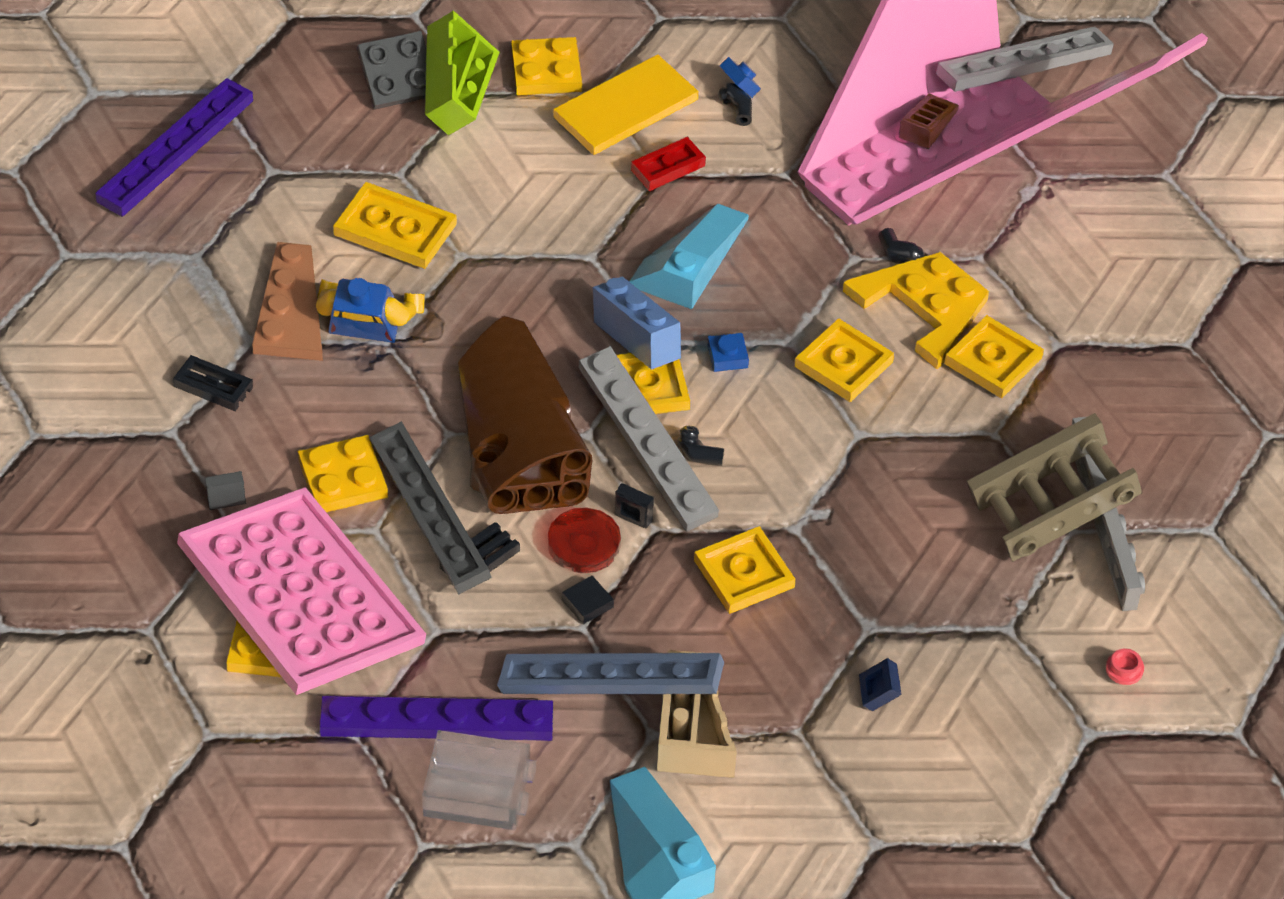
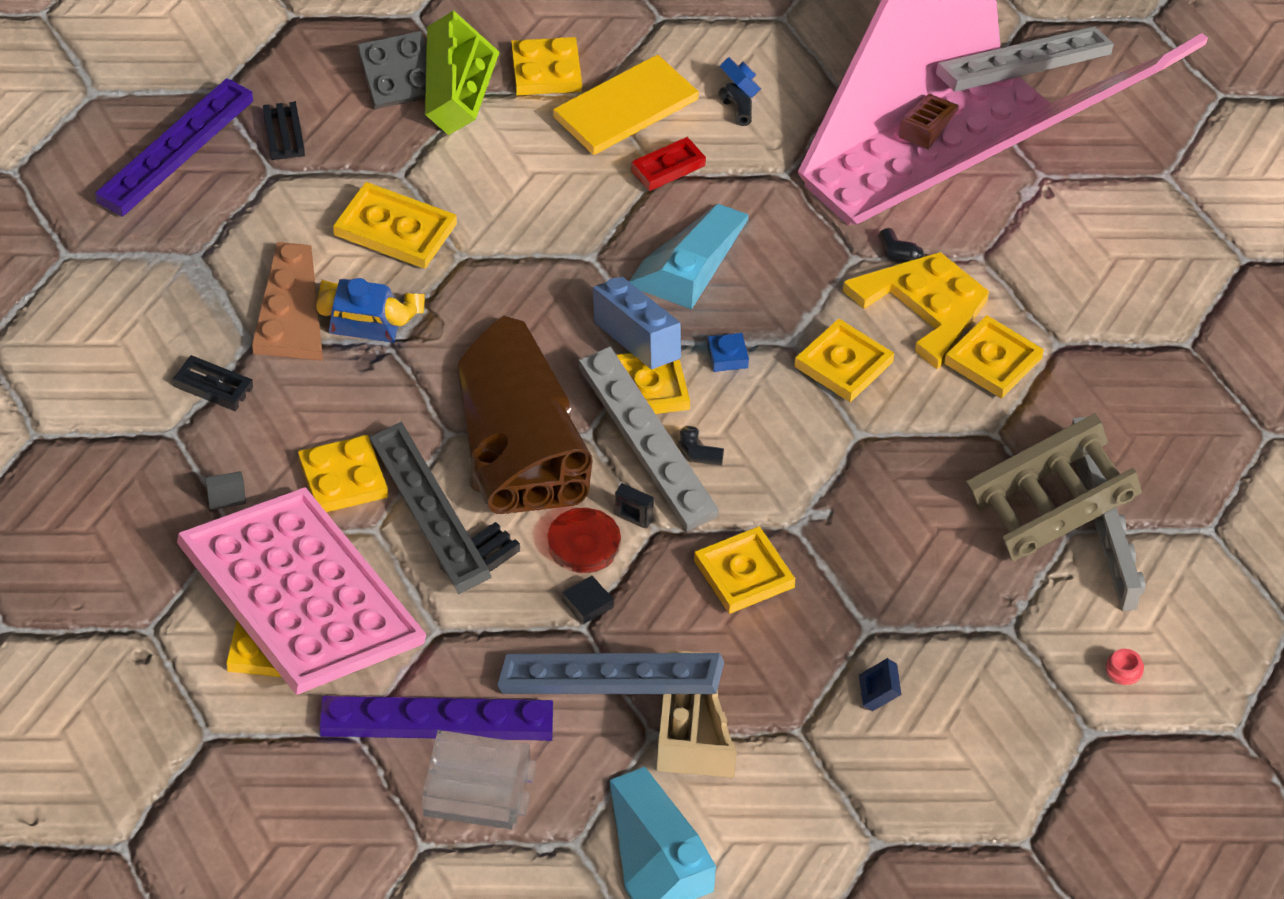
(281, 112): none -> black tile

